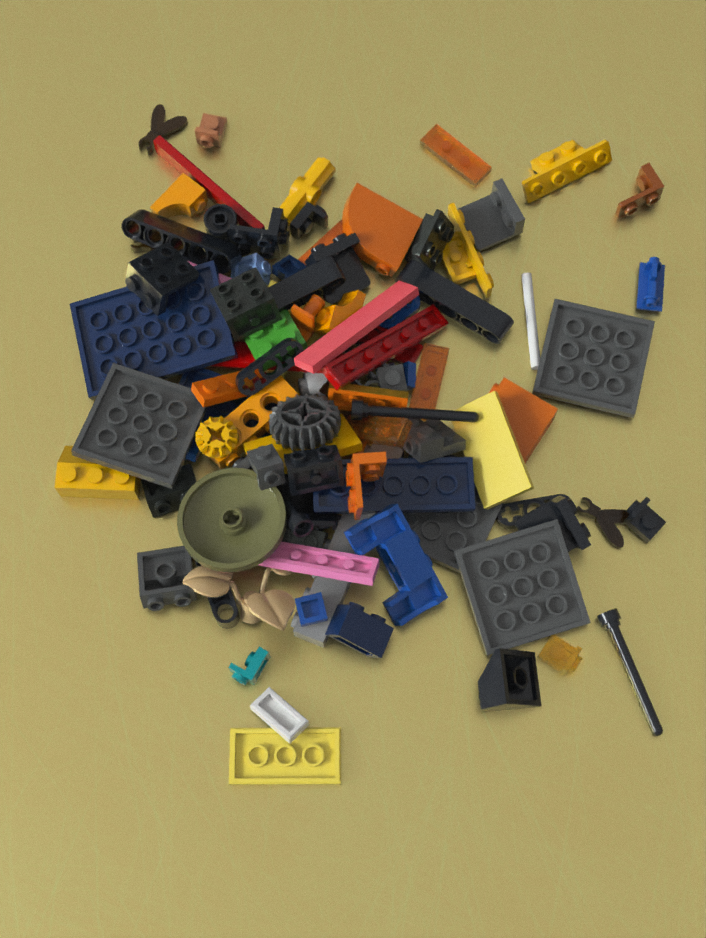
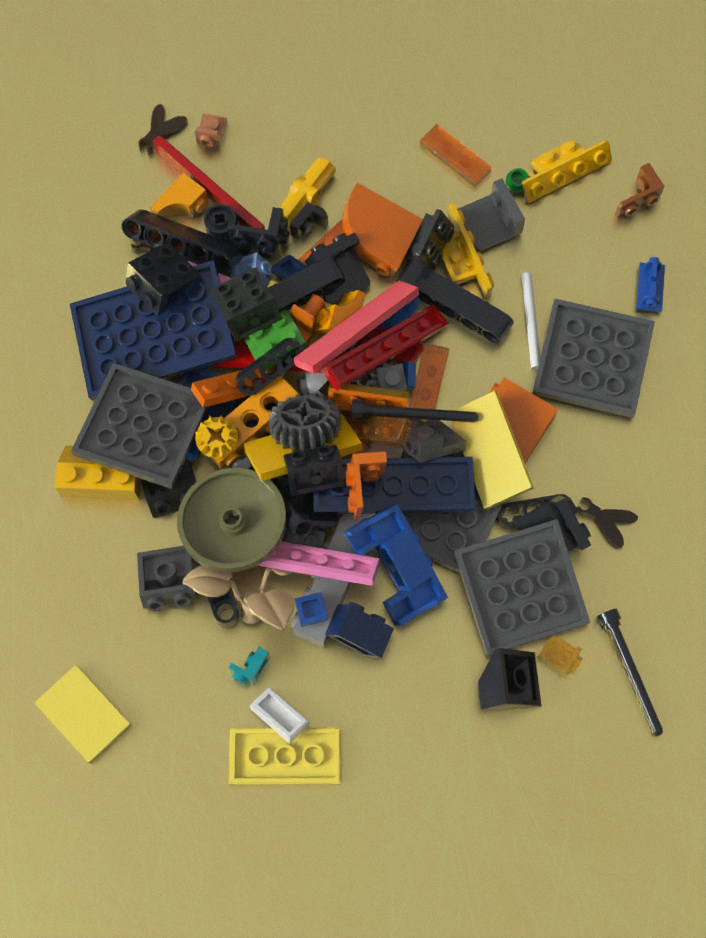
(82, 714): none -> light yellow tile
(267, 466): dark grey bracket -> none
(515, 178): none -> green plate
(643, 520): black bracket -> none

